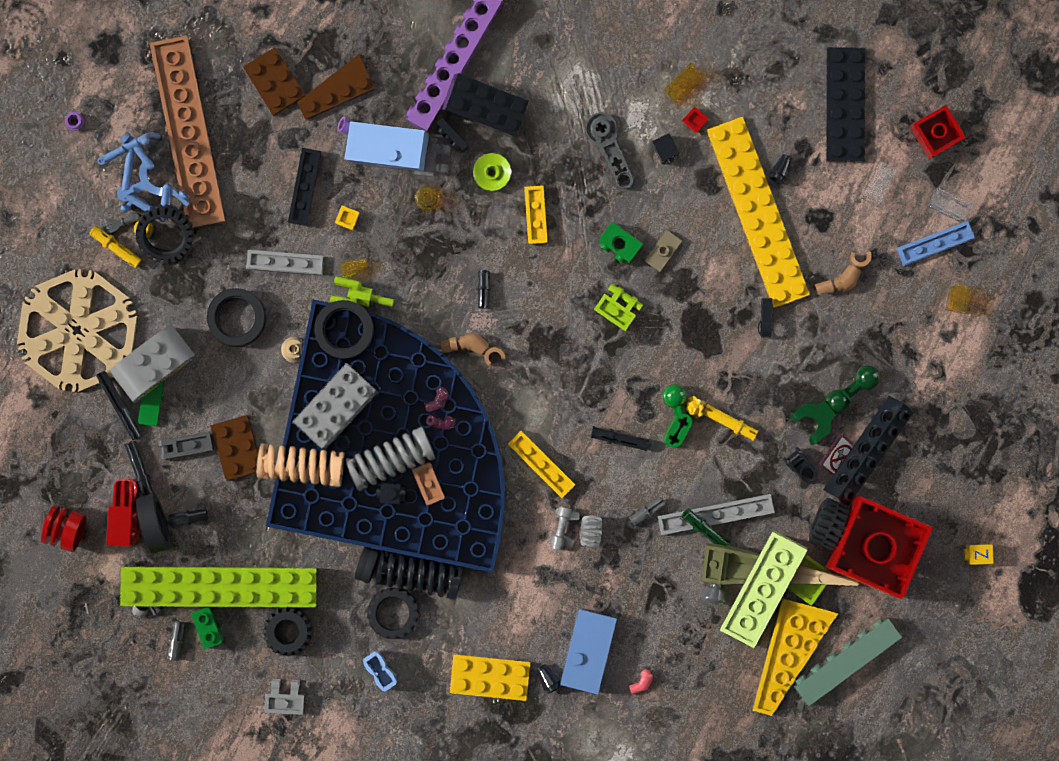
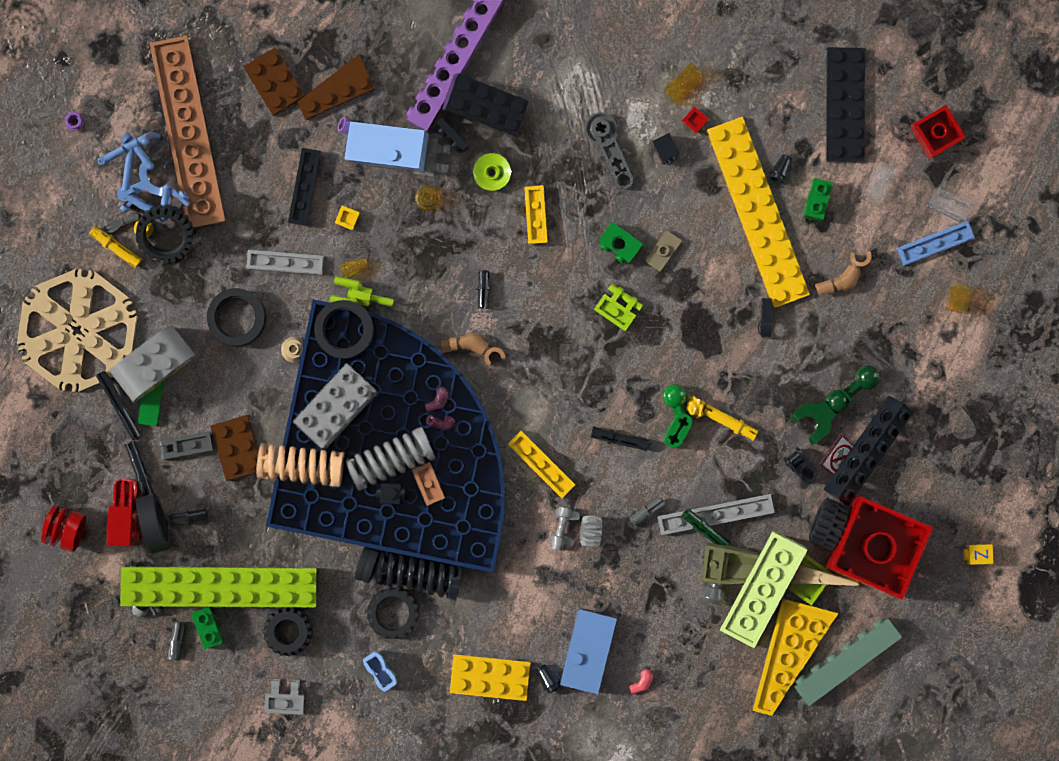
(817, 199): none -> green brick

